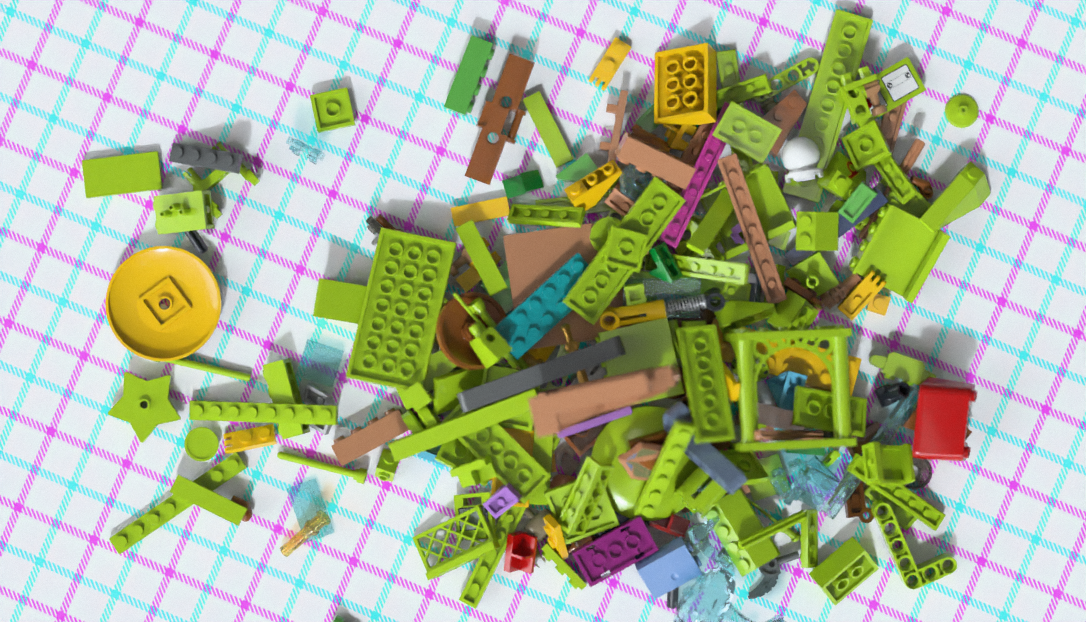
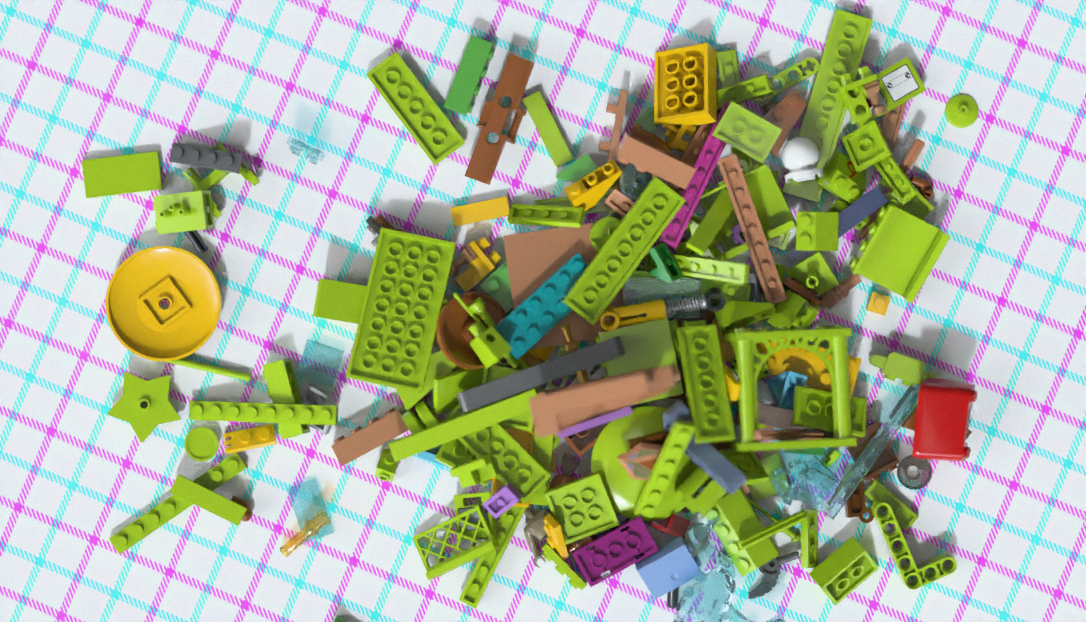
(332, 110): lime plate -> none
(357, 474): lime piece -> none
(415, 108): none -> lime plate
(418, 396): lime panel -> none
(481, 257): lime tile -> none
(520, 552): red panel -> none
(523, 183): green slope -> none
(582, 496): lime fence -> none
(610, 63): yellow hinge -> none
(625, 248): lime tile -> none
(635, 294): lime plate -> none
(857, 202): bright green tile -> none
(861, 295): yellow hinge -> none
(888, 464): lime panel -> none
(892, 393): black piece -> none
(901, 497): lime tile -> none
(961, 196): lime wedge -> none

